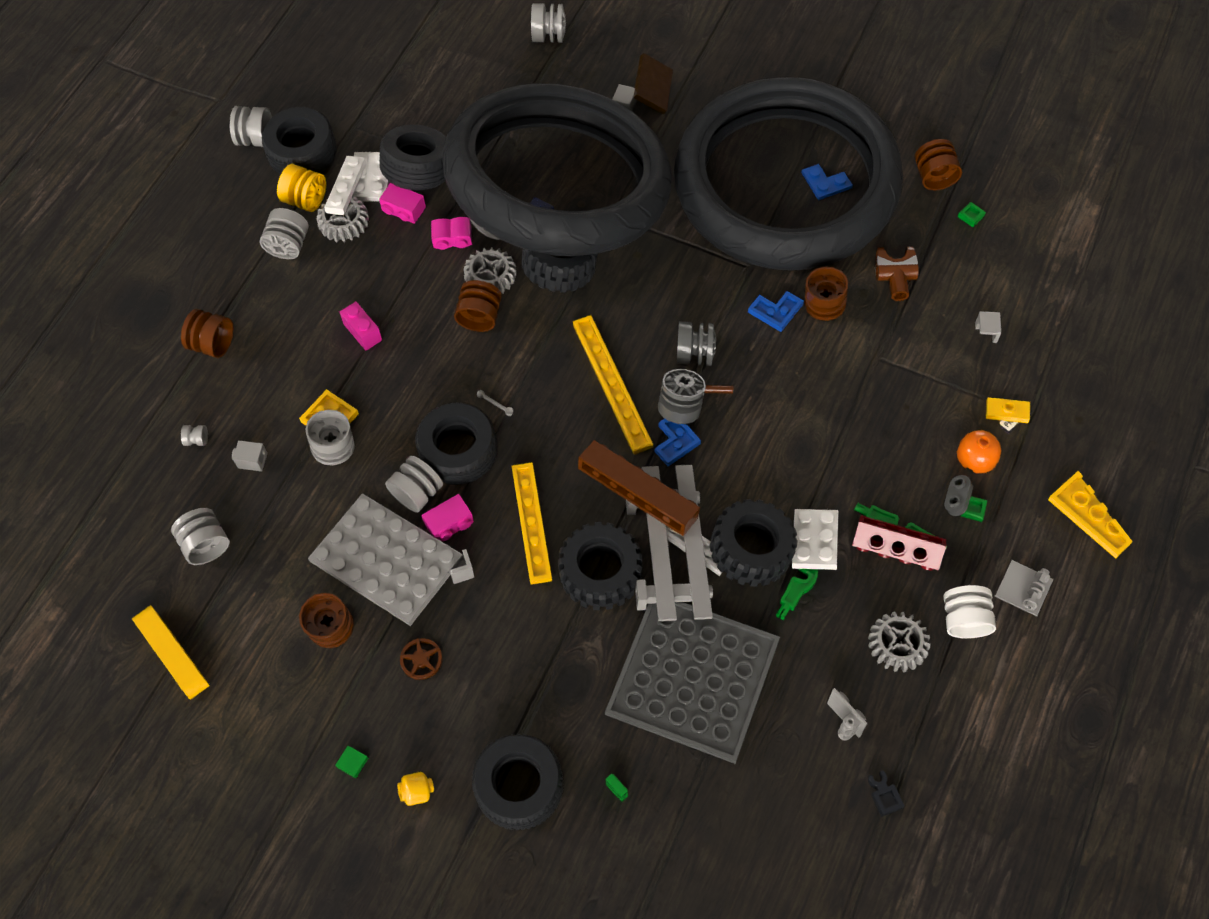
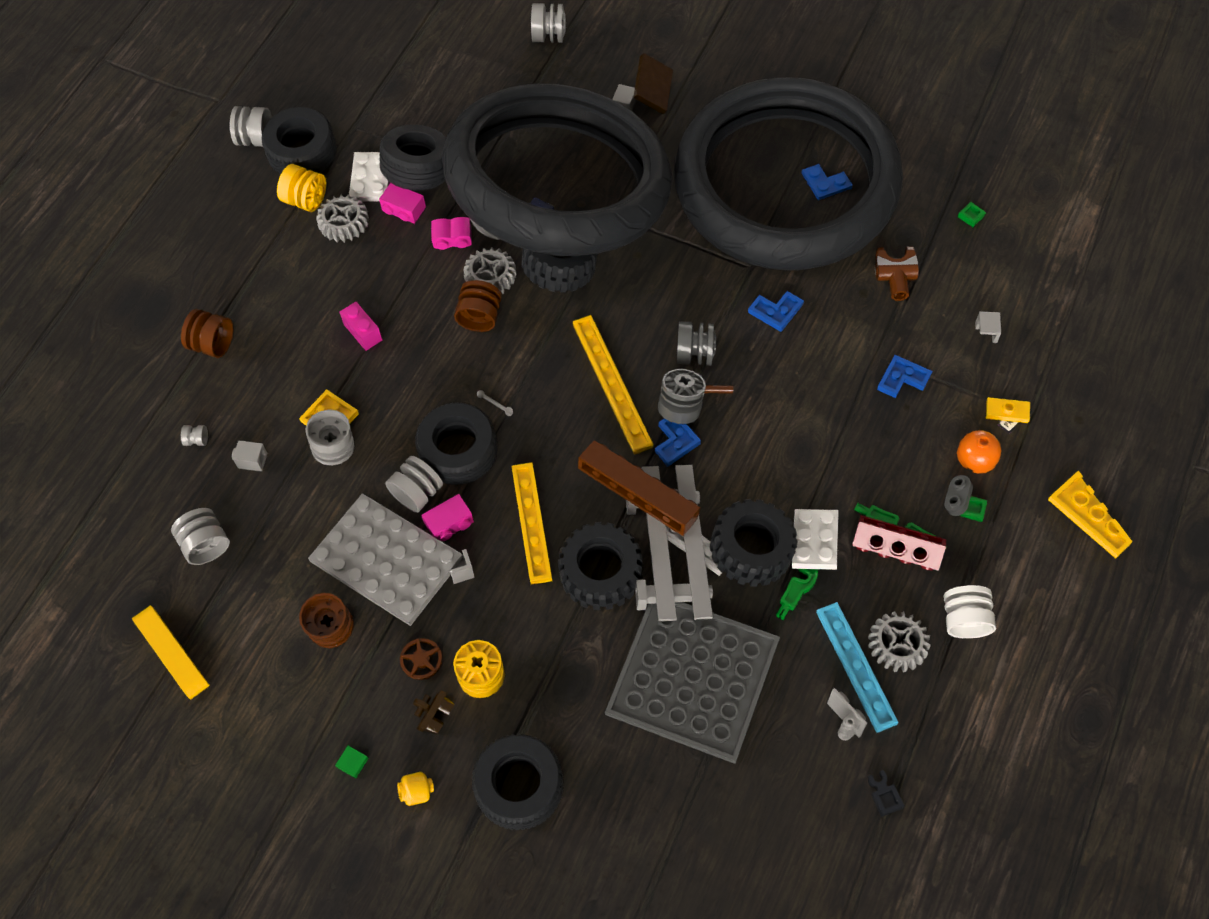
(284, 233): light grey wheel -> none
(345, 185): white plate -> none
(428, 721): none -> dark brown hips
(474, 680): none -> yellow wheel
(617, 787): green tile -> none
(826, 293): reddish brown wheel -> none
(857, 667): none -> medium azure tile
(901, 372): none -> blue plate
(938, 164): reddish brown wheel -> none
(1024, 587): light grey hinge -> none

